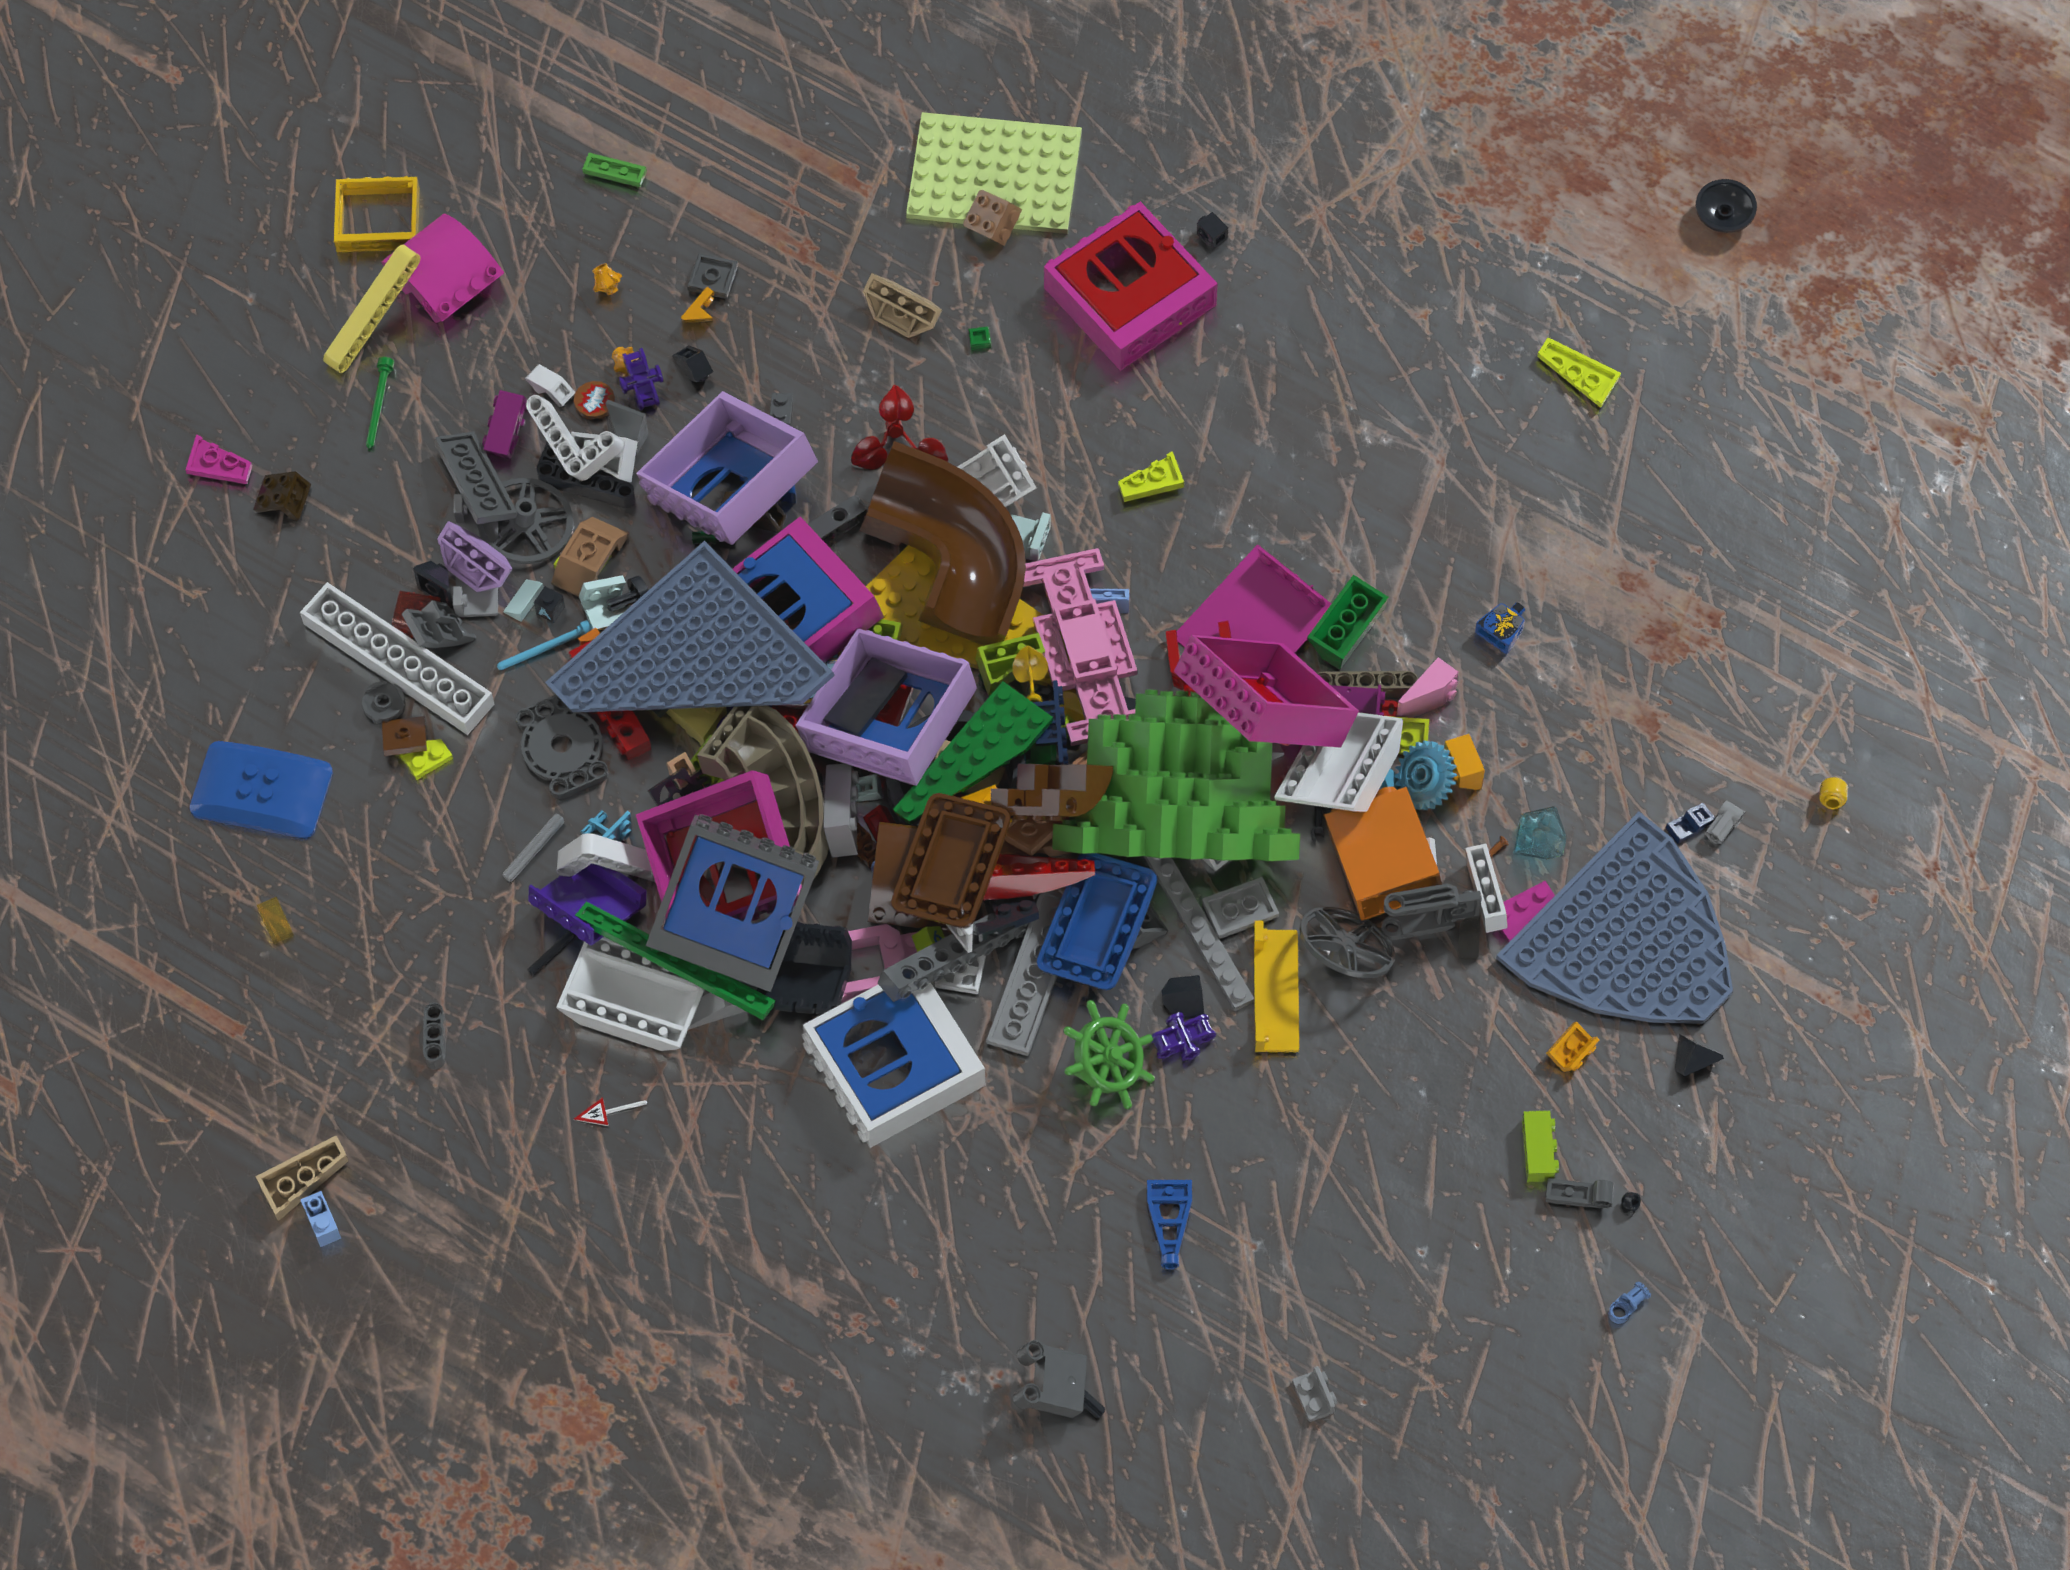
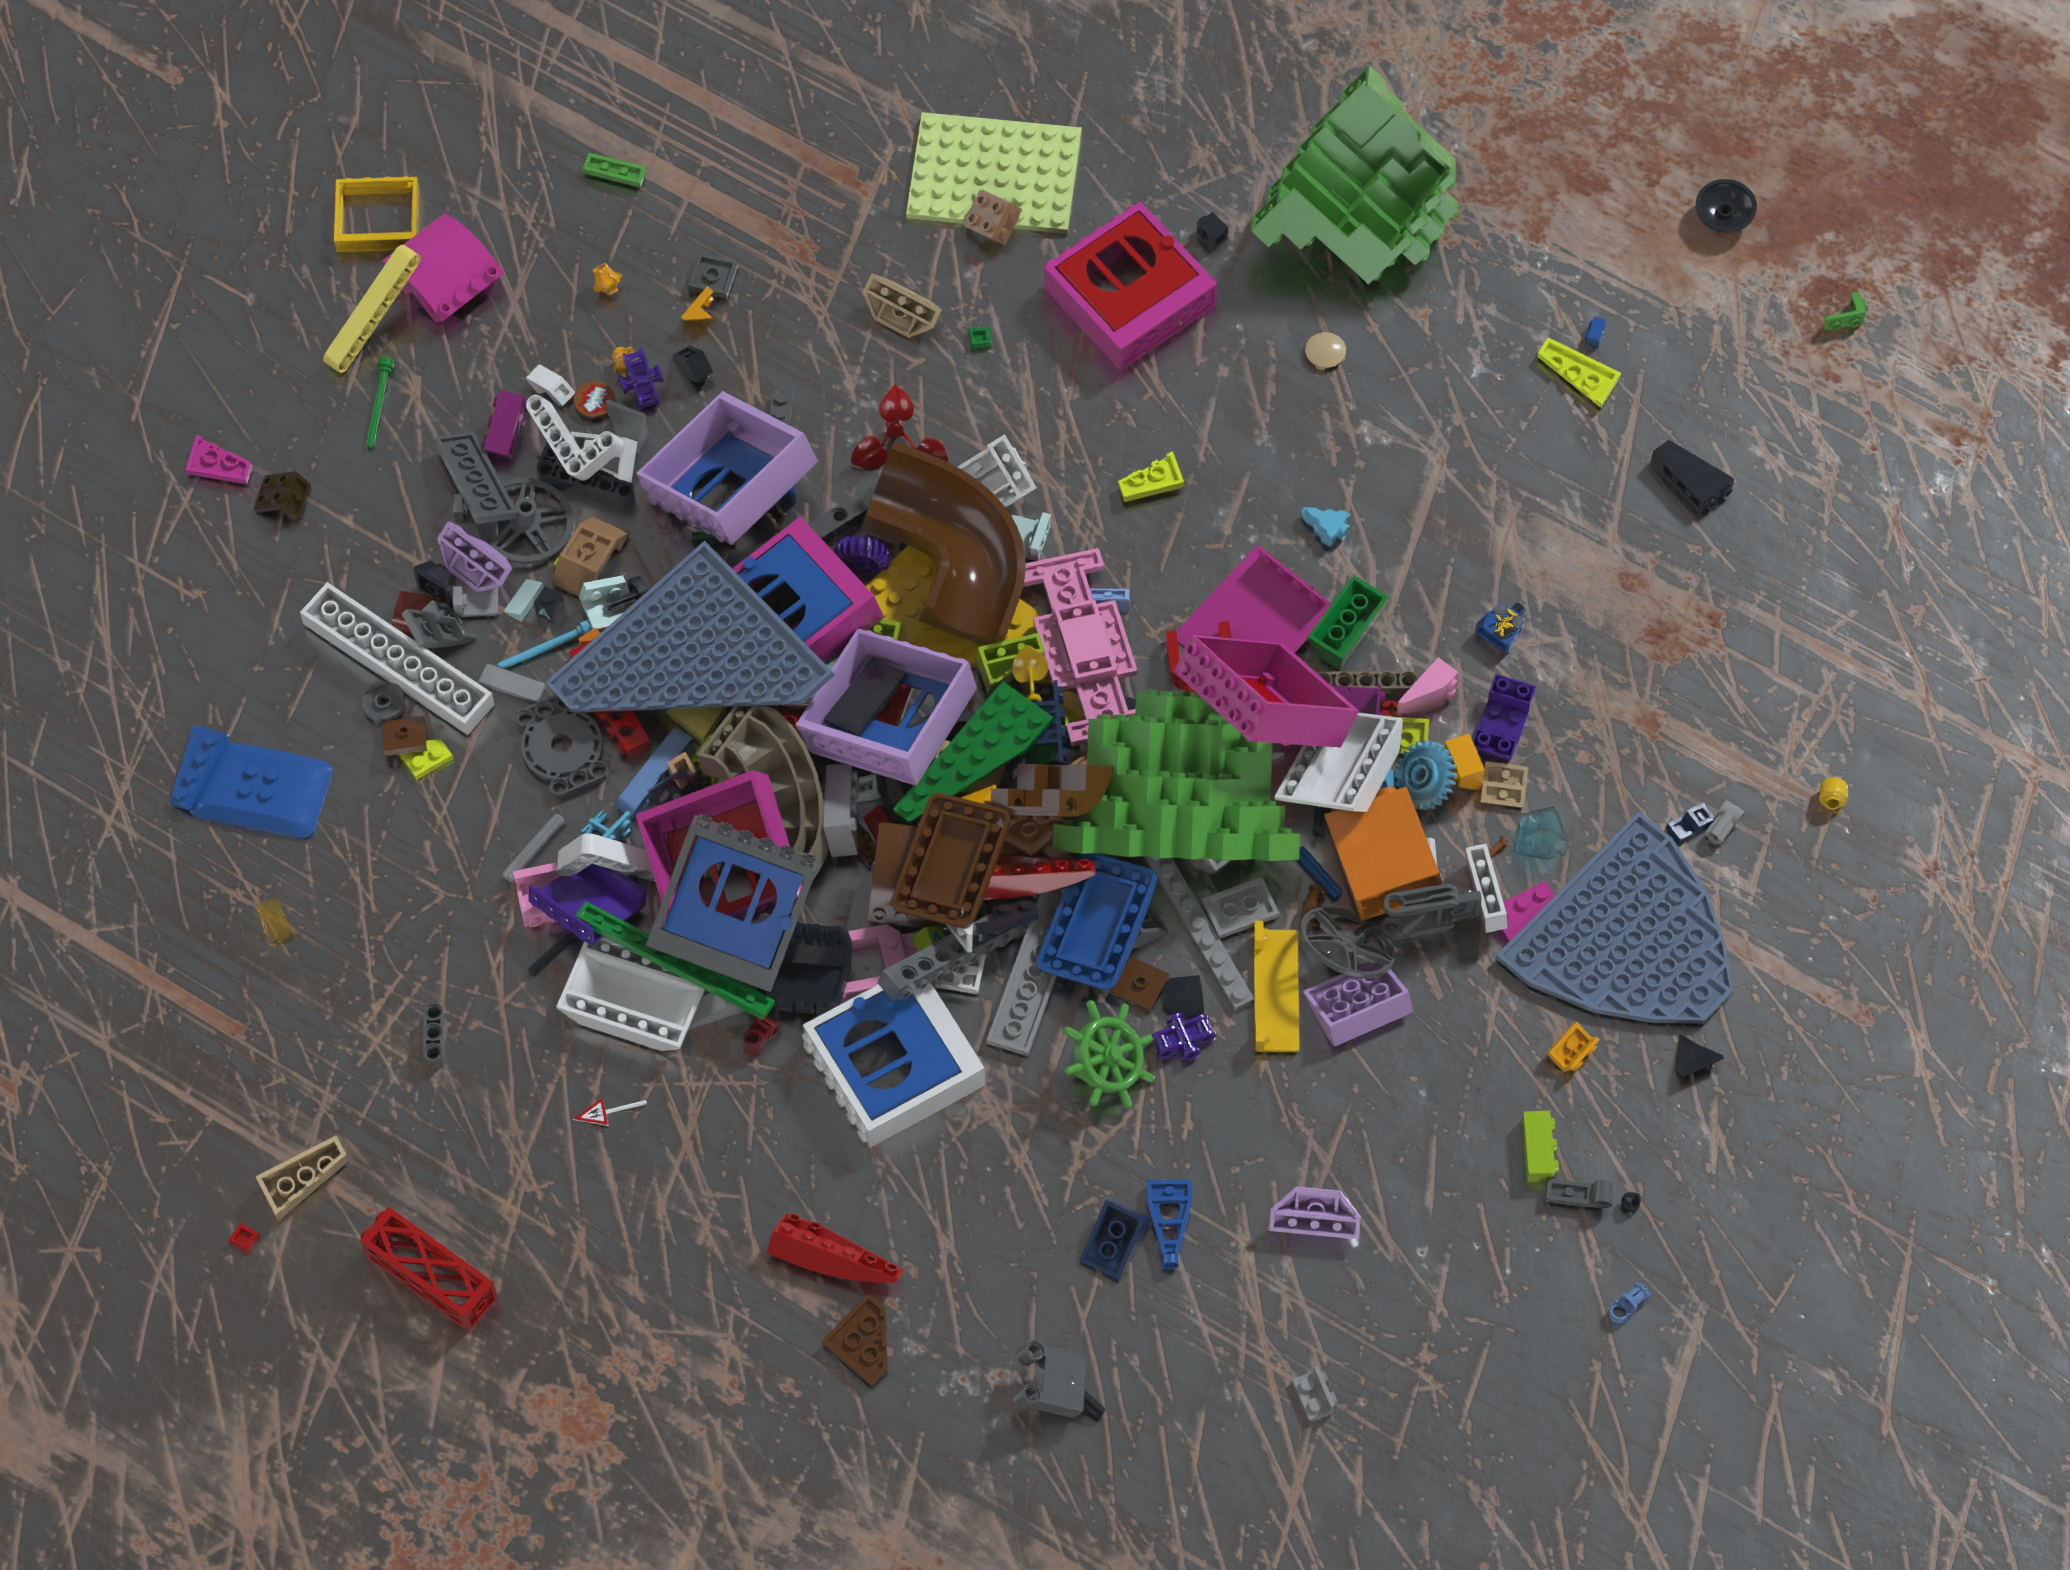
(197, 763): none -> blue wing
(244, 1238): none -> red tile
(320, 1219): light blue slope -> none
(391, 1223): none -> red piece
(512, 684): none -> light grey tile
(539, 878): none -> bright pink panel
(655, 770): none -> medium blue beam
(761, 1031): none -> dark red piece
(827, 1252): none -> red wedge
(862, 1340): none -> reddish brown plate
(863, 555): none -> dark purple gear
(1115, 1238): none -> dark blue slope
(1140, 984): none -> reddish brown plate
(1313, 901): none -> reddish brown connector
(1315, 1213): none -> lavender wedge
(1319, 873): none -> blue axle
(1325, 350): none -> tan dish
(1327, 524): none -> medium azure rock
(1356, 1005): none -> lavender slope
(1363, 184): none -> bright green panel
(1504, 717): none -> dark purple slope
(1504, 784): none -> tan slope
(1596, 331): none -> blue piece
(1692, 476): none -> black slope
(1853, 318): none -> bright green bracket

